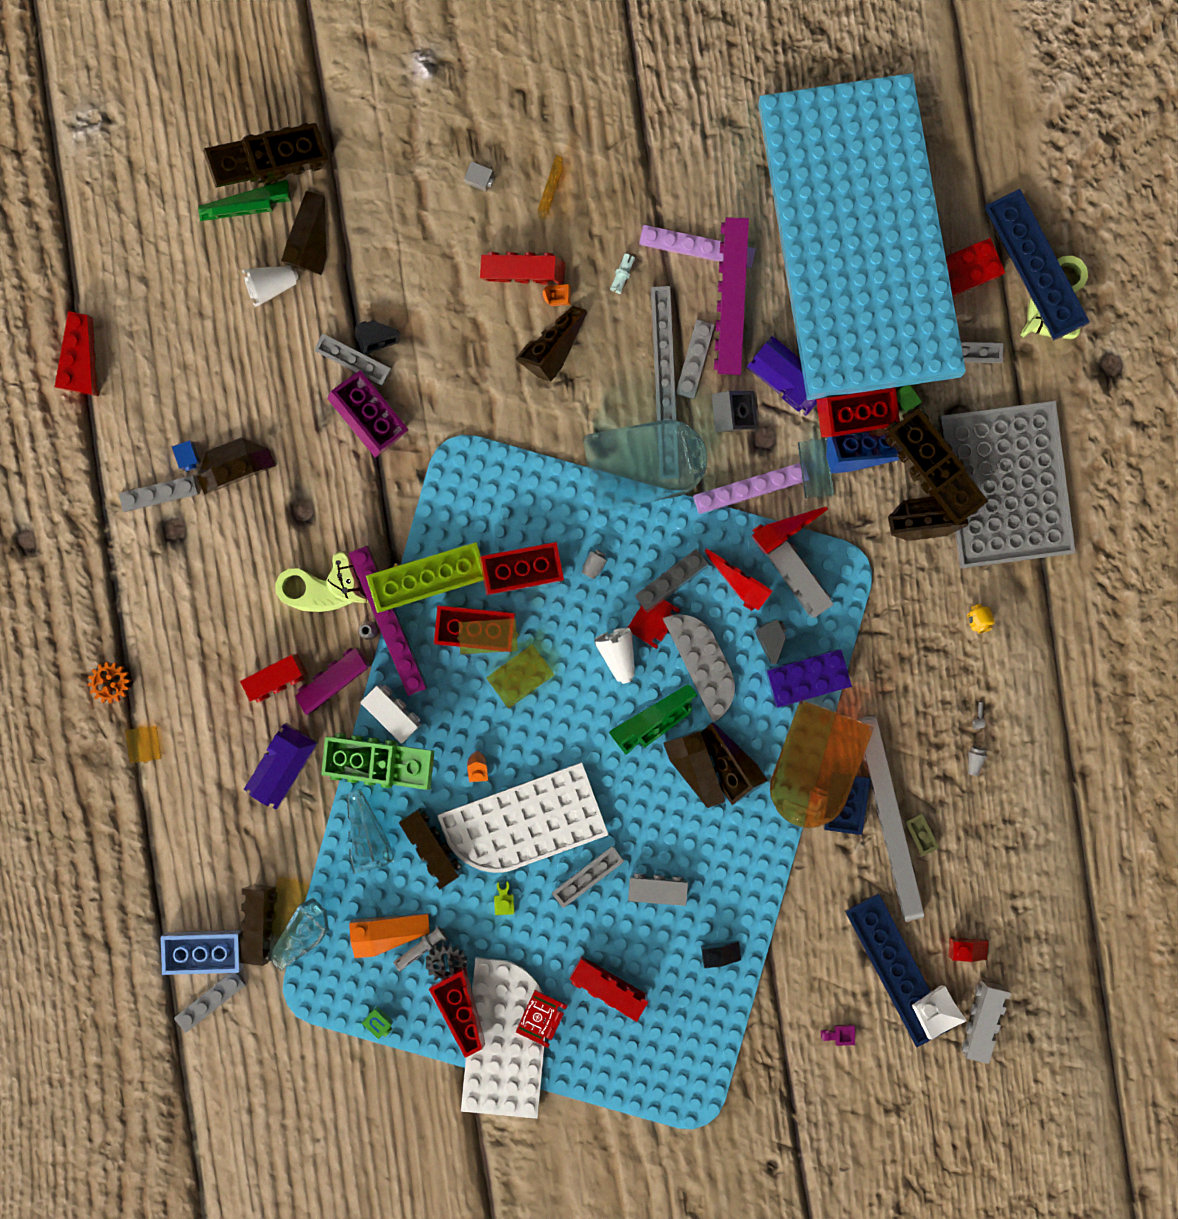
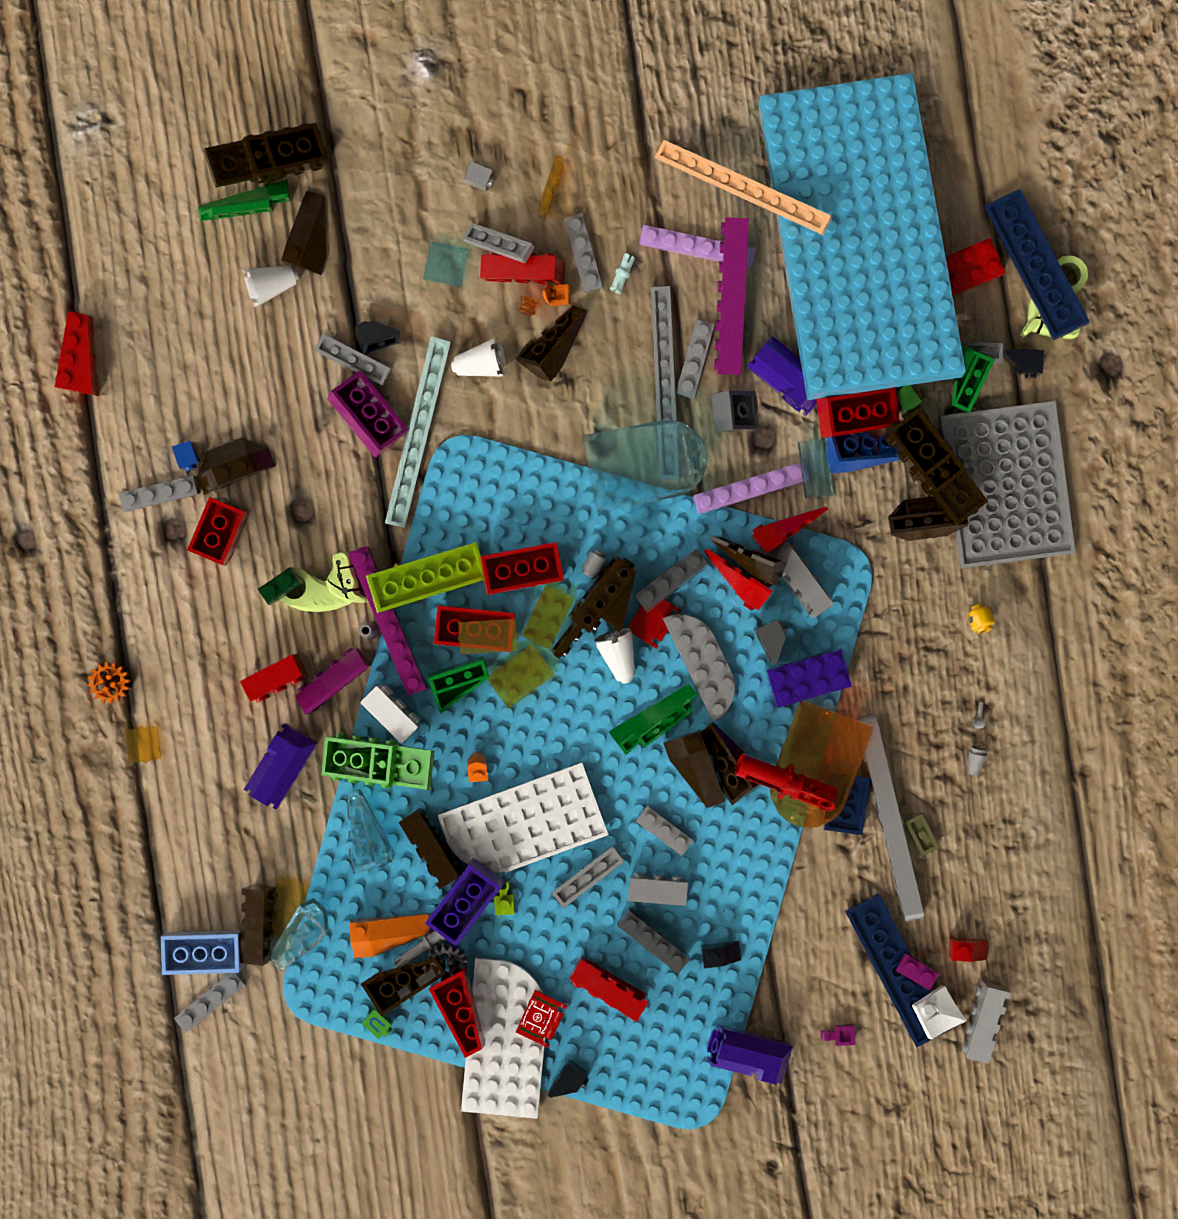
(217, 531): none -> red brick
(280, 586): none -> dark green brick
(397, 985): none -> dark brown wedge
(417, 432): none -> light aqua plate
(445, 264): none -> clear light blue tile
(457, 681): none -> green wedge
(464, 902): none -> dark purple brick
(481, 360): none -> white cone
(498, 242): none -> light grey plate
(527, 306): none -> clear orange wheel
(547, 616): none -> clear yellow piece
(569, 1080): none -> black slope
(583, 253): none -> light grey plate
(611, 604): none -> dark brown wedge
(653, 940): none -> dark grey brick
(664, 830): none -> light grey plate
(744, 187): none -> light nougat plate
(749, 1054): none -> dark purple brick
(760, 565): none -> dark brown wedge
(786, 782): none -> red piece
(917, 971): none -> magenta plate
(969, 385): none -> green wedge
(1025, 361): none -> black slope

